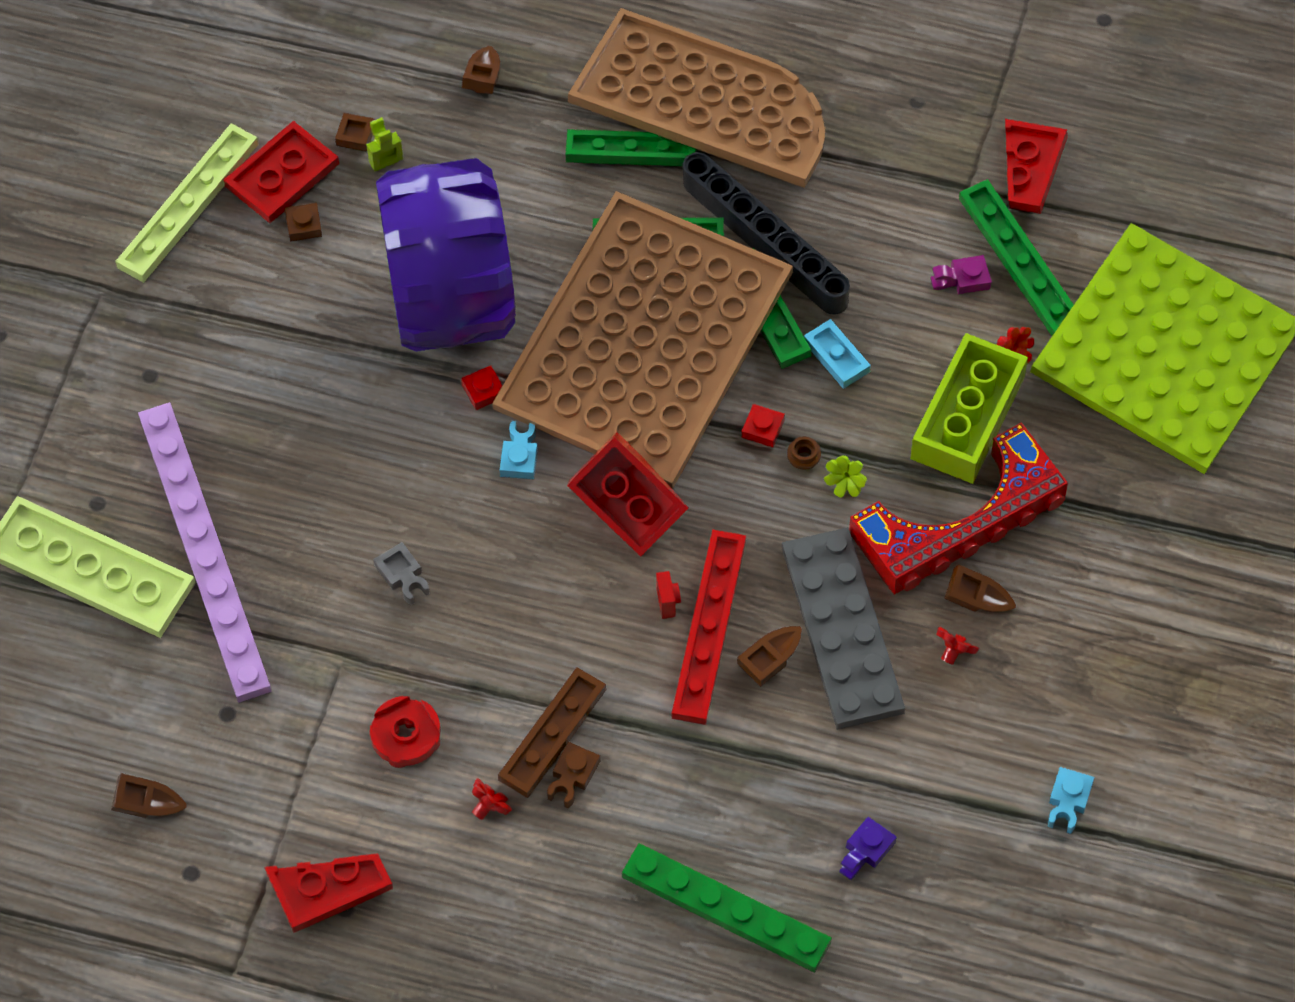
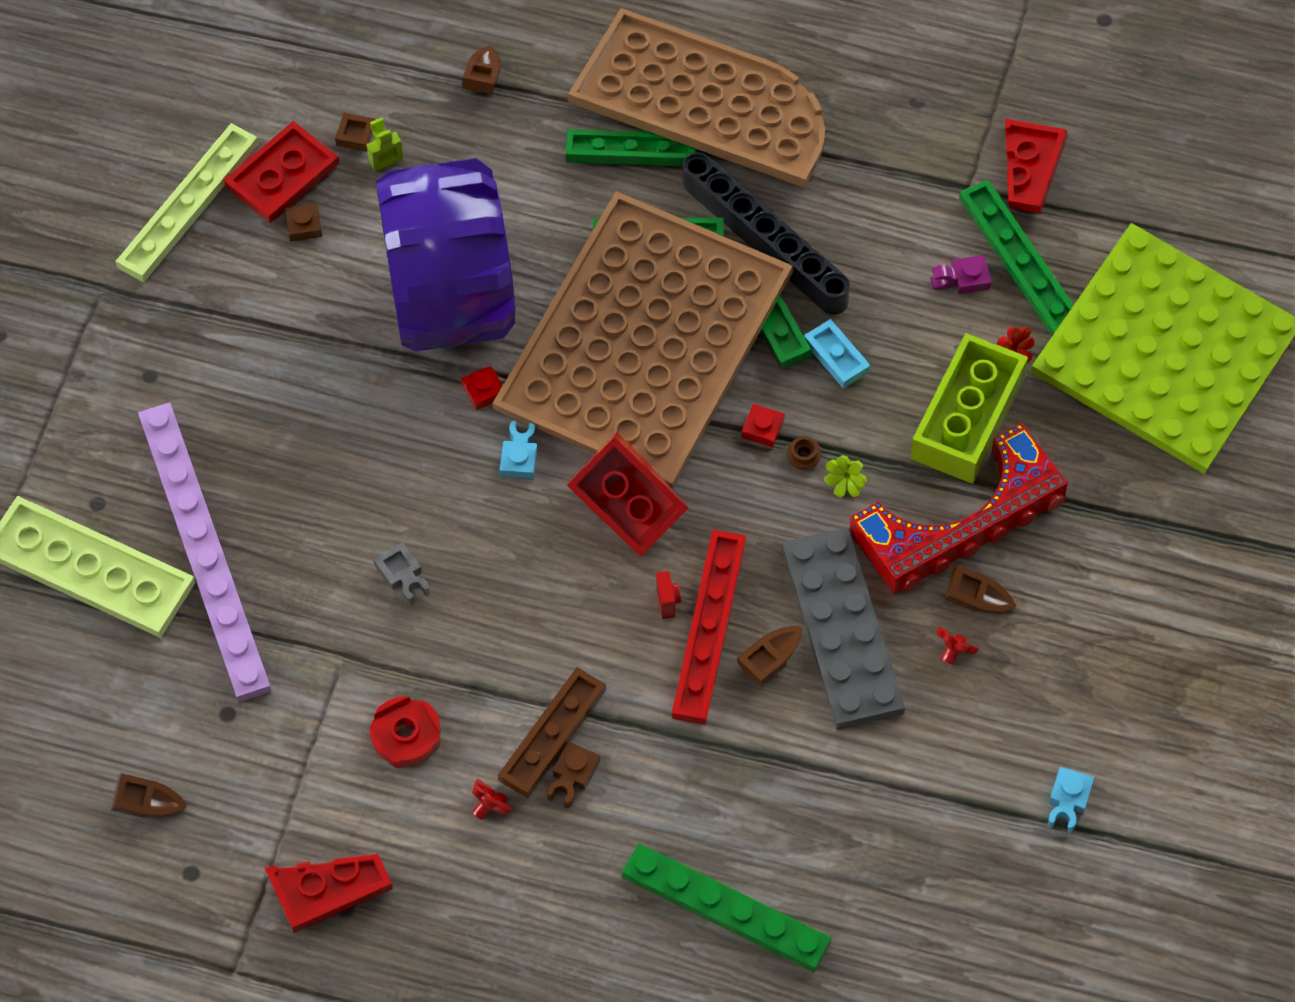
(866, 845): dark purple plate -> none

